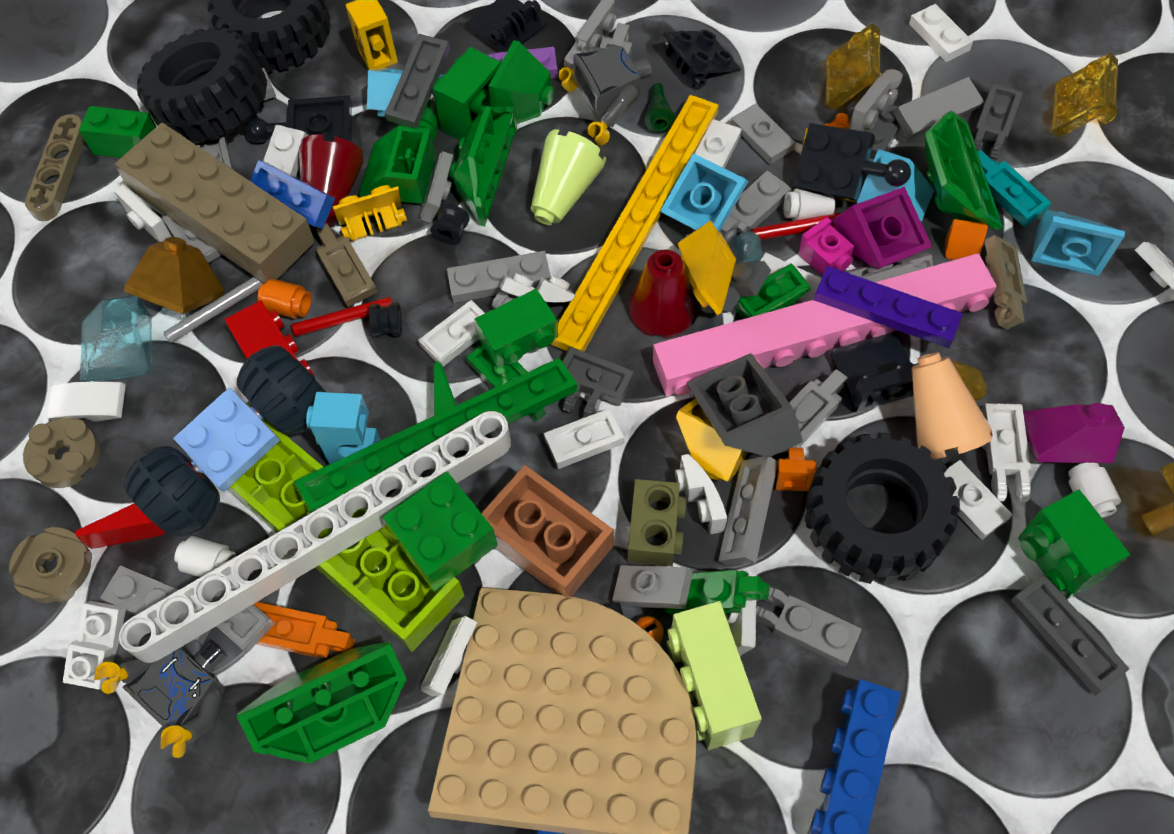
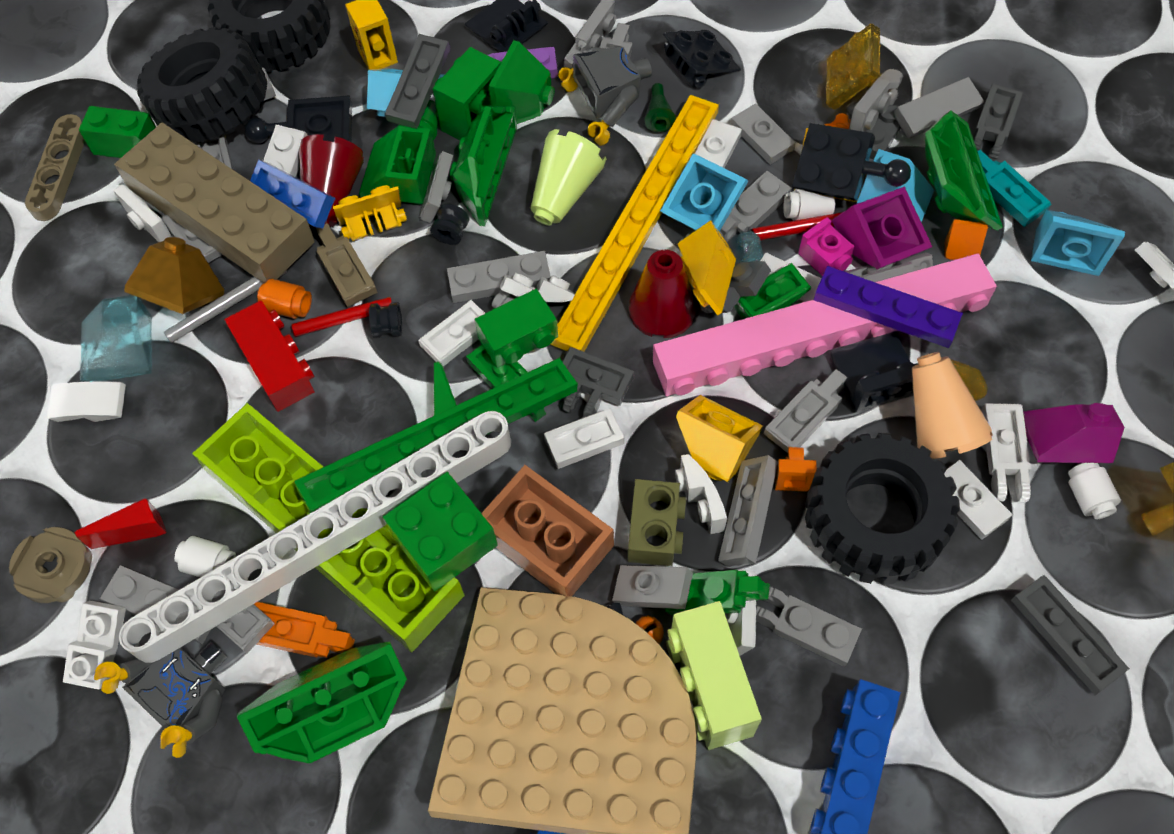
(47, 439): dark tan plate -> none
(222, 442): black plate -> none
(340, 424): medium azure arch -> none
(448, 657): white plate -> none
(747, 408): dark grey slope -> none
(940, 33): white plate -> none
(1006, 272): dark tan hinge -> none
(1072, 544): green brick -> none
(1086, 96): clear yellow plate -> none

